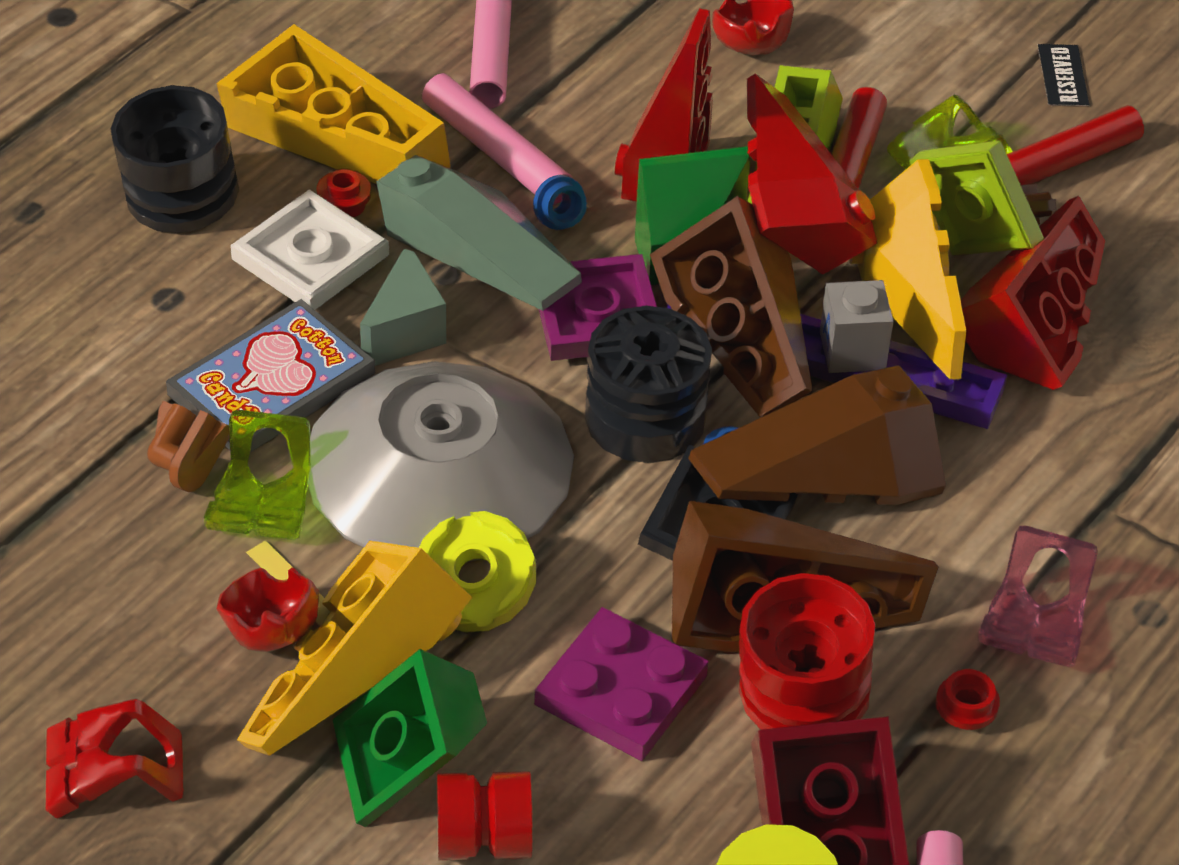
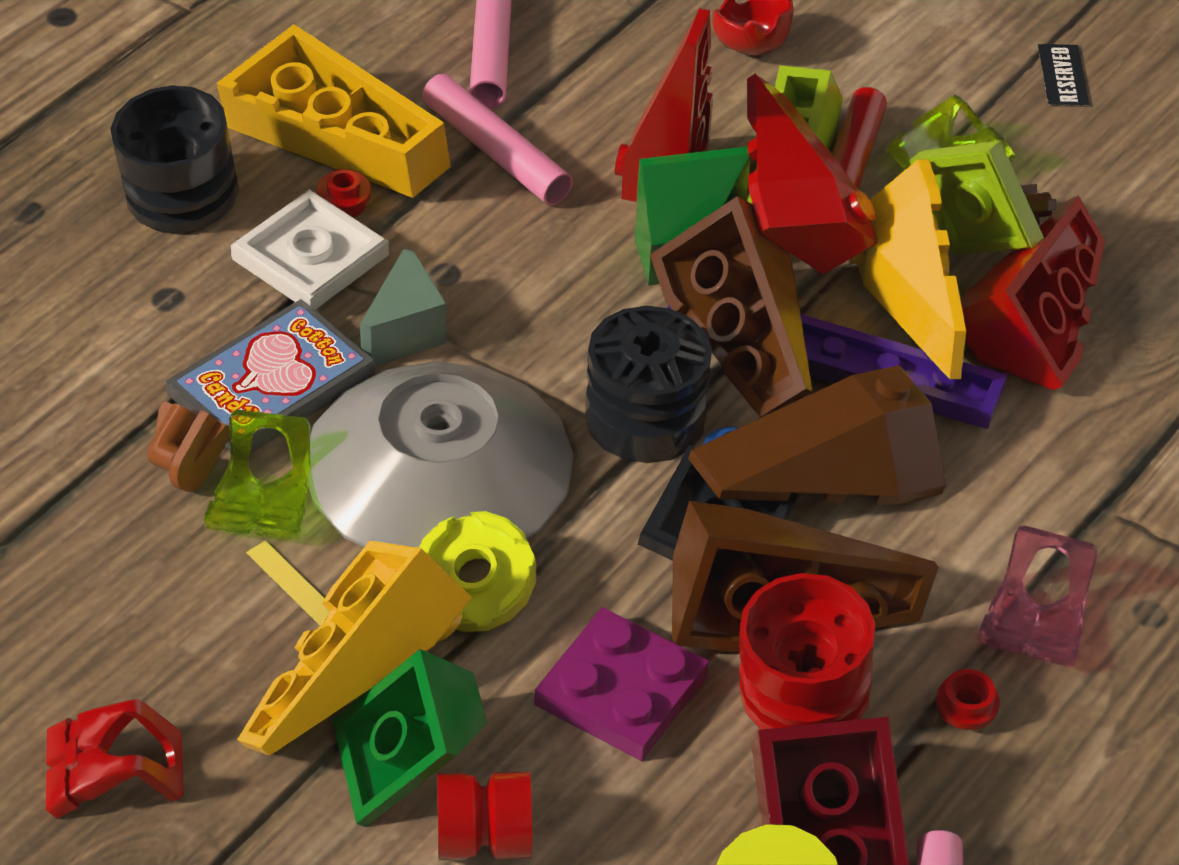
(269, 611): red hair -> none
(473, 231): sand green wedge -> none
(572, 205): blue plate -> none
(605, 289): magenta plate -> none
(856, 326): light grey brick -> none
(1077, 145): red piece -> none

